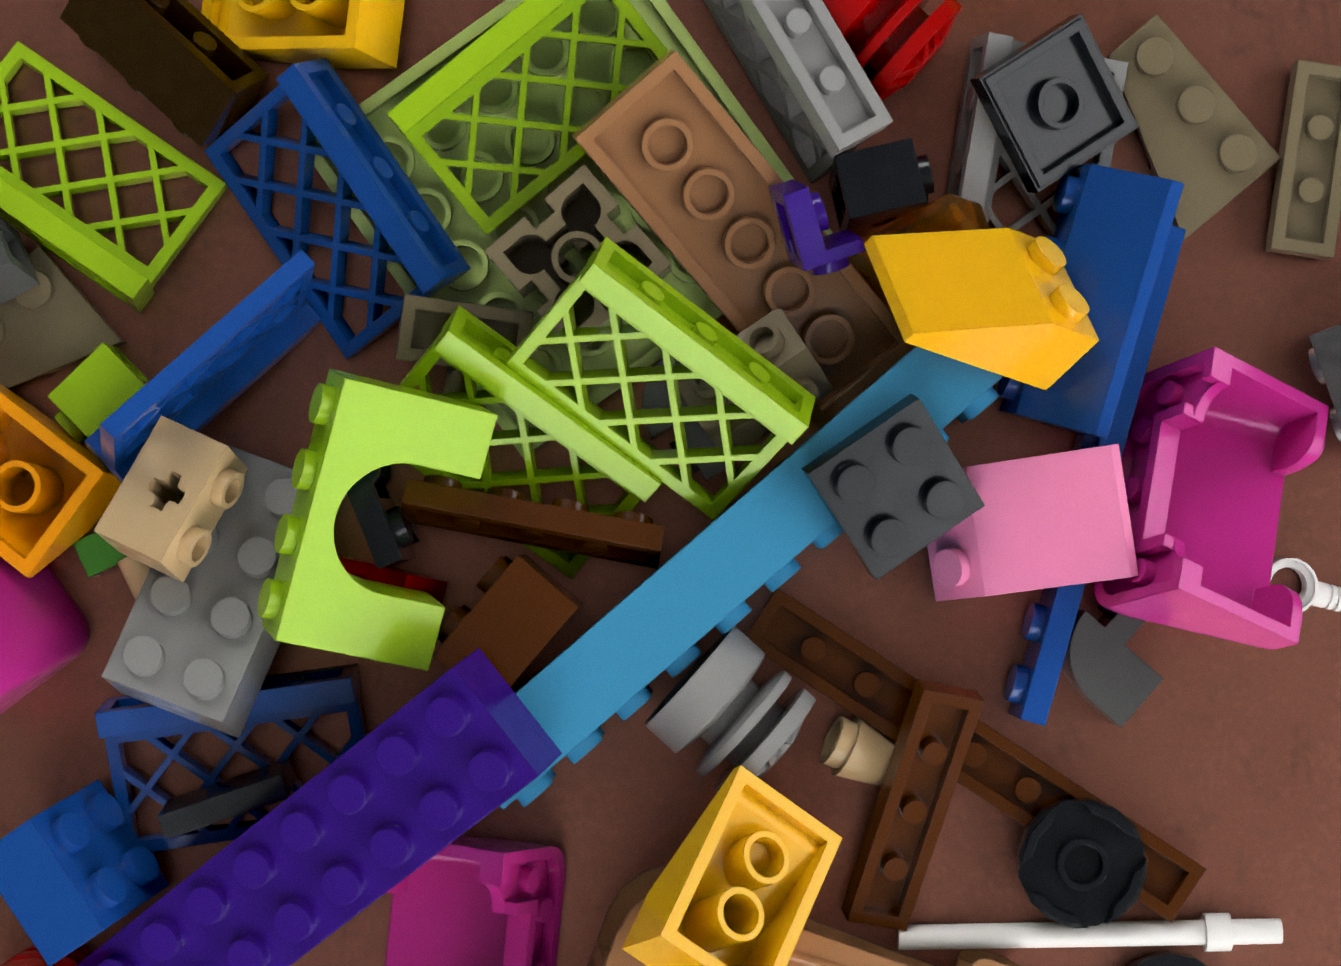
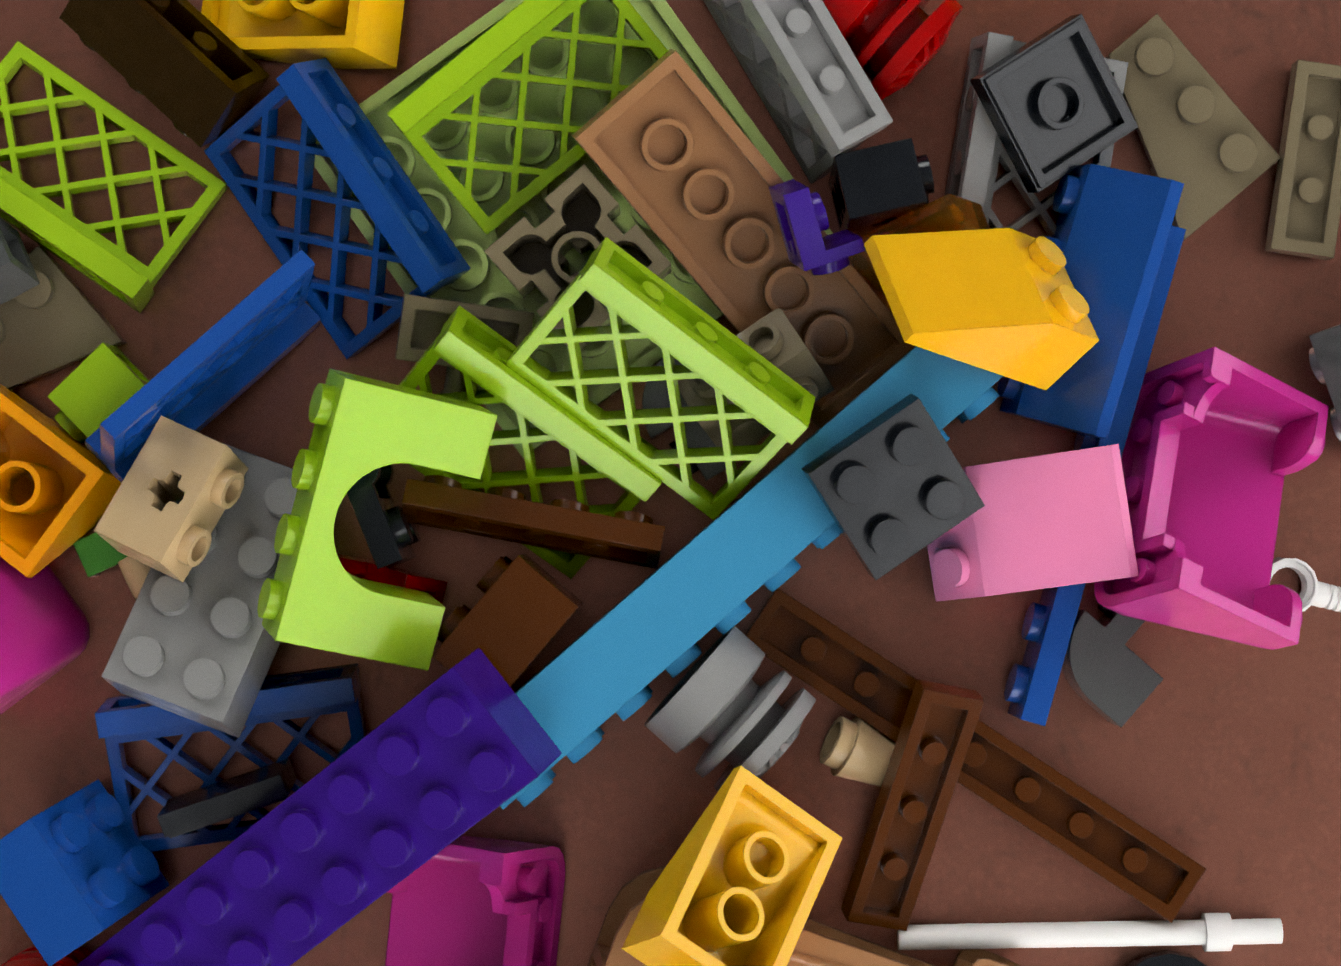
(1081, 862): black tile -> none

